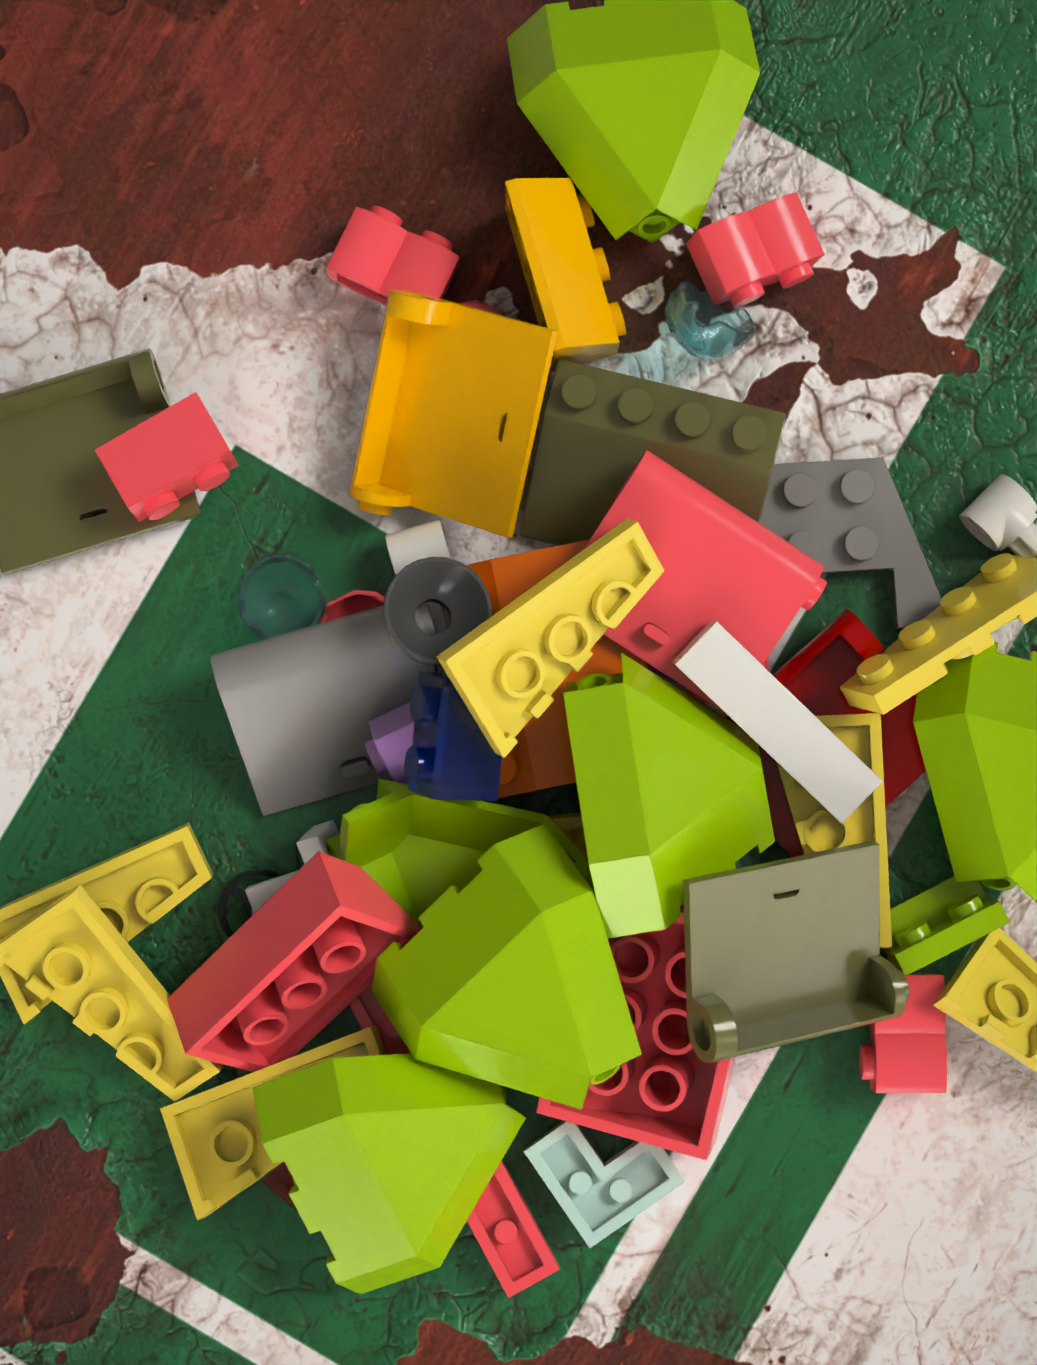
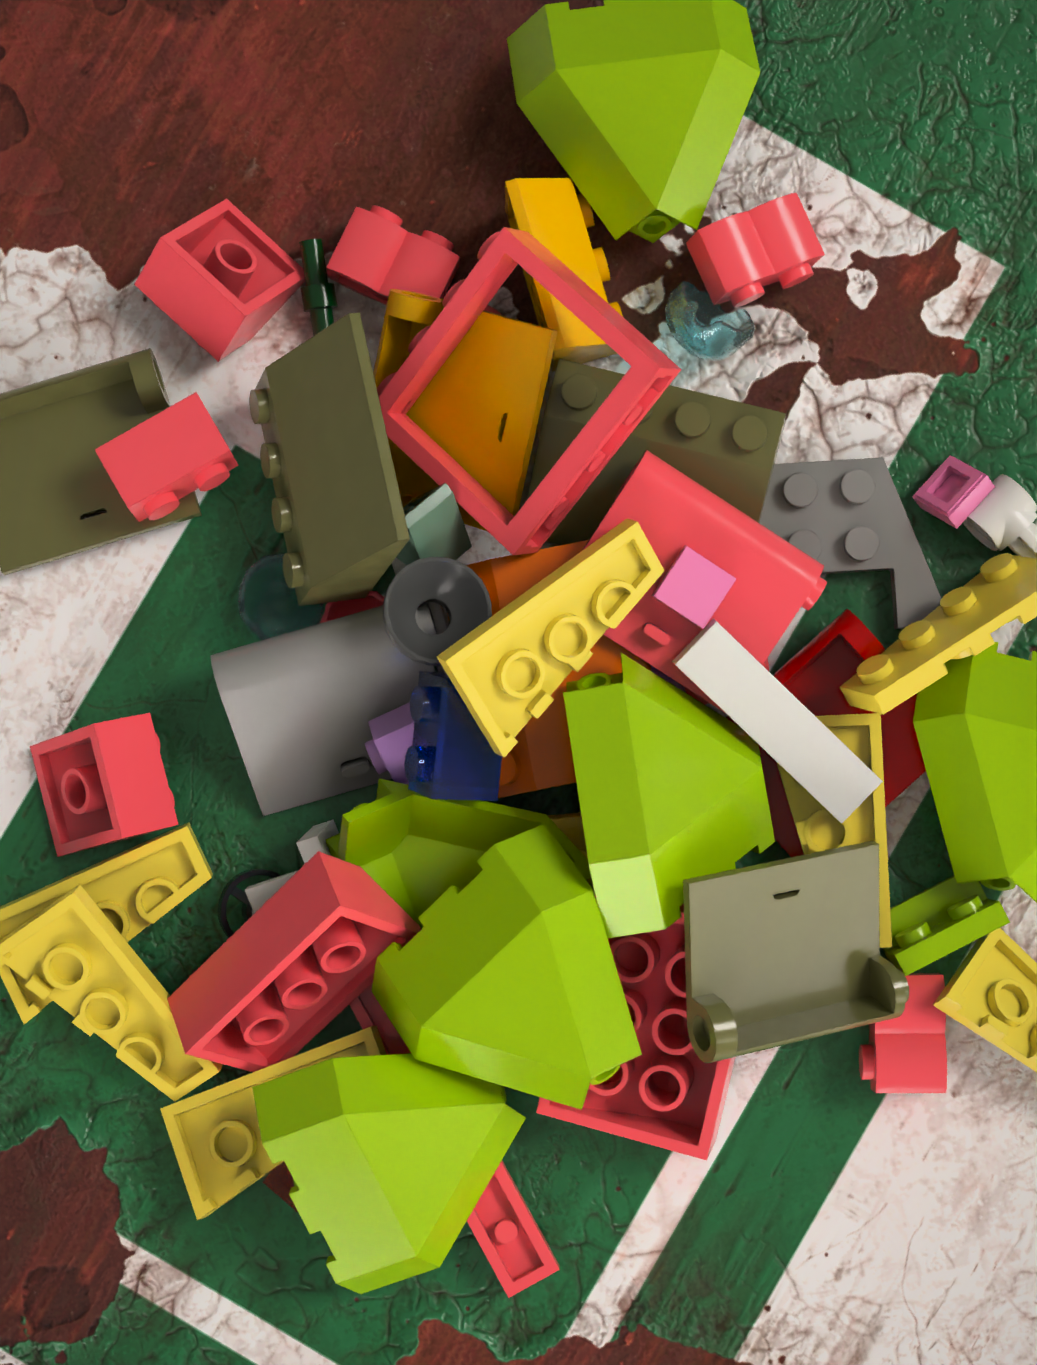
(104, 784): none -> coral slope
(219, 278): none -> coral slope
(318, 294): none -> dark green bar
(329, 466): none -> olive slope
(434, 527): none -> sand green slope
(594, 445): none -> coral window
(596, 1193): light aqua plate -> none
(694, 587): none -> bright pink tile
(953, 491): none -> bright pink tile

